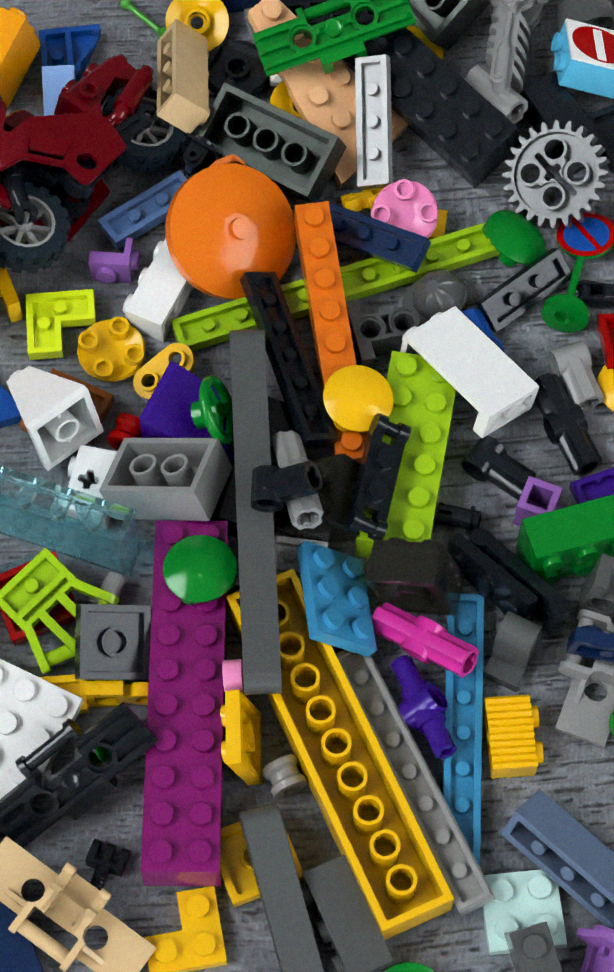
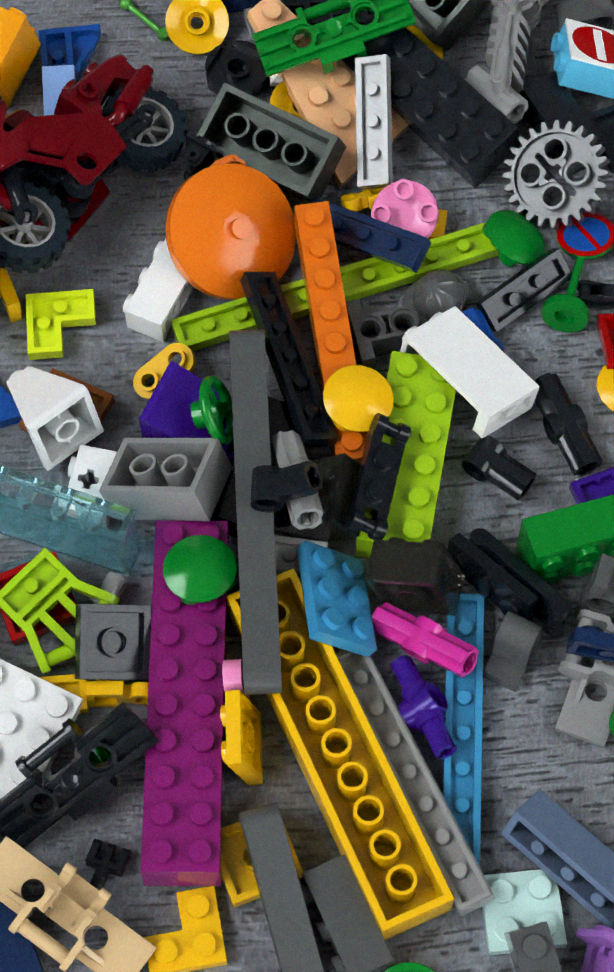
(111, 350): yellow dish -> none
(114, 267): medium lavender bracket -> none
(126, 427): red wheel -> none
(141, 212): medium blue plate -> none
(182, 77): tan brick -> none
(284, 777): light grey wheel -> none
(458, 517): black pin -> none
(511, 736): yellow brick -> none
(537, 499): medium lavender brick -> none
(574, 367): light grey piece -> none

